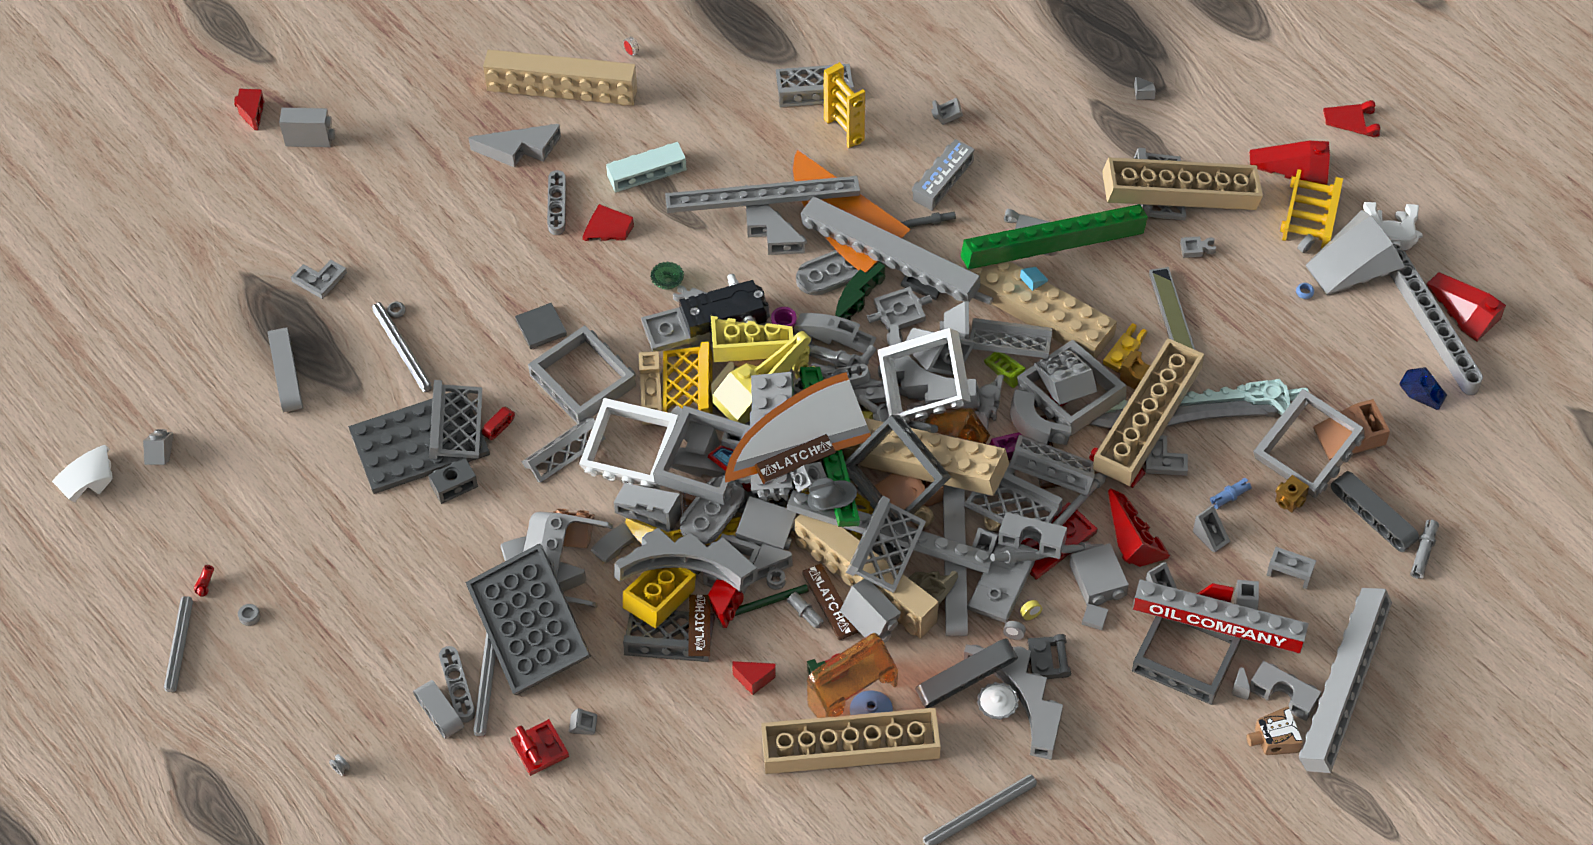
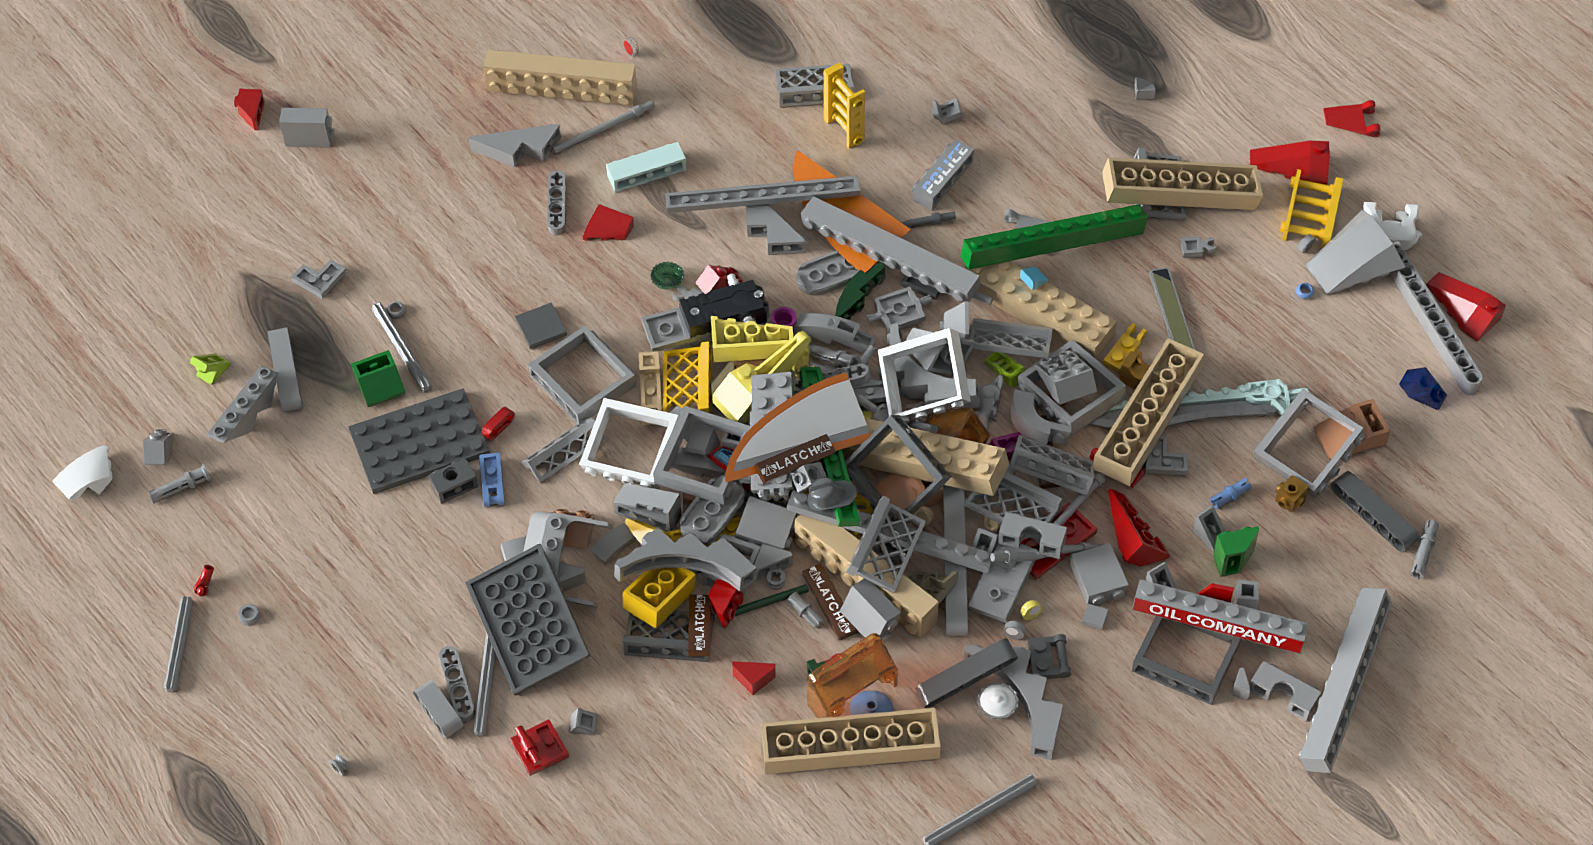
(189, 479): none -> light grey pin
(209, 366): none -> lime slope
(242, 412): none -> light grey slope
(378, 378): none -> green slope
(438, 416): light grey fence -> none
(491, 479): none -> medium blue plate
(635, 111): none -> light grey bar
(716, 277): none -> slope
(1234, 550): none -> green slope
(1276, 733): torso -> none
(1292, 564): light grey panel -> none

